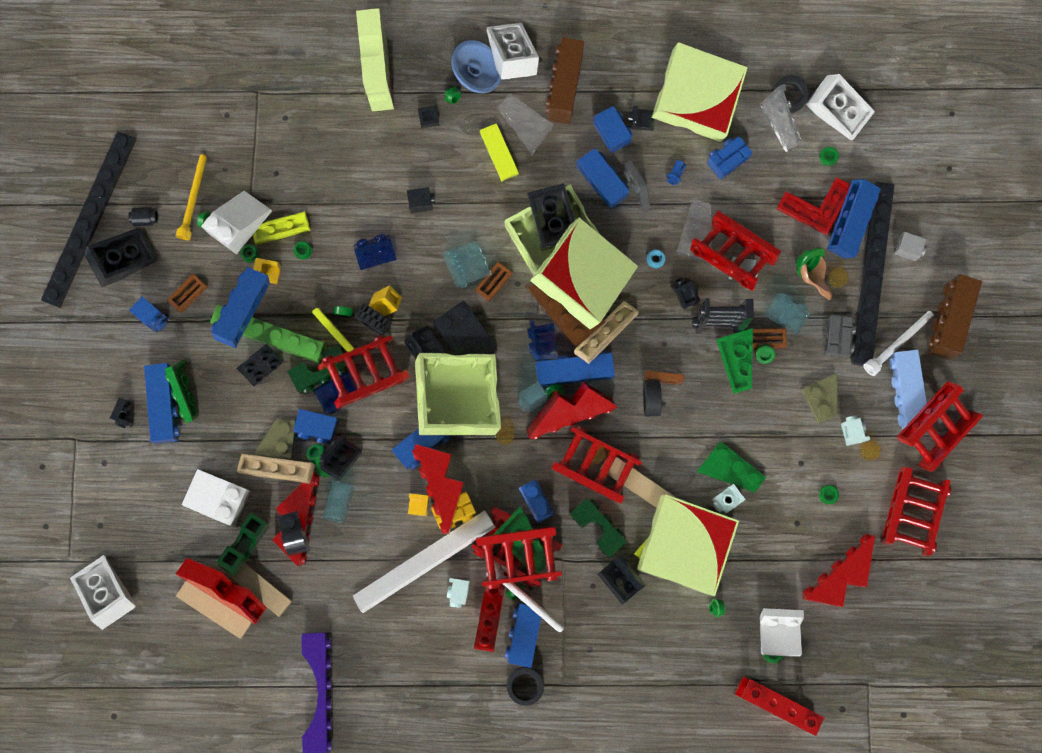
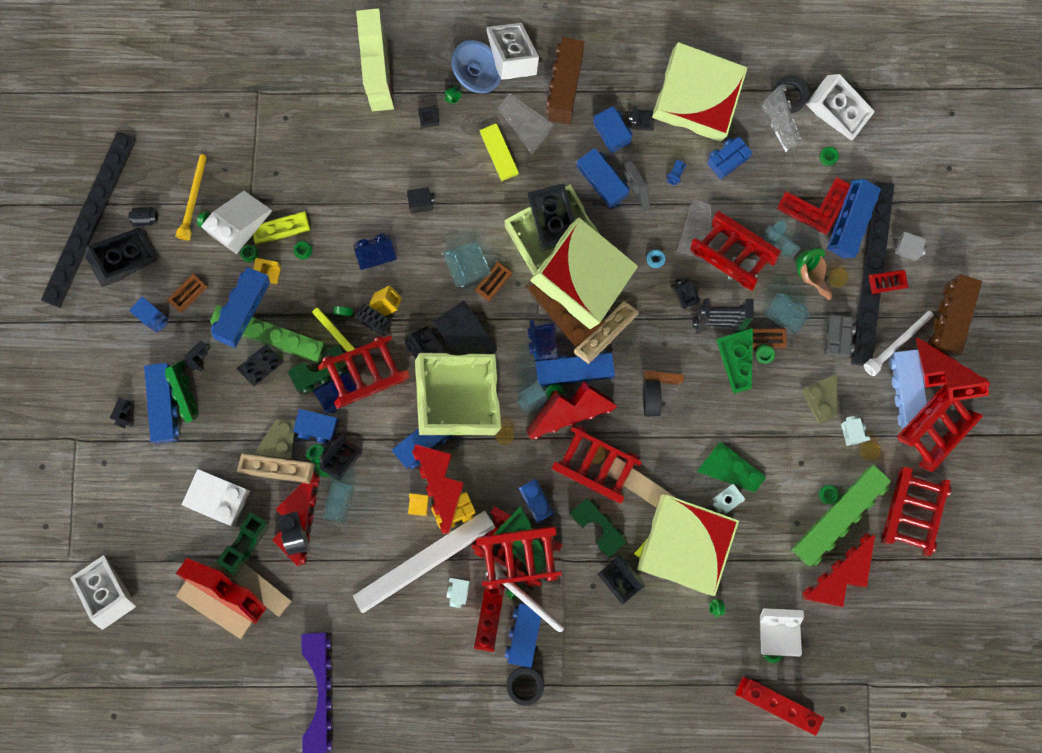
(197, 353): none -> black bracket
(775, 237): none -> clear light blue hinge
(841, 515): none -> bright green brick
(901, 279): none -> red slope
(943, 370): none -> red slope

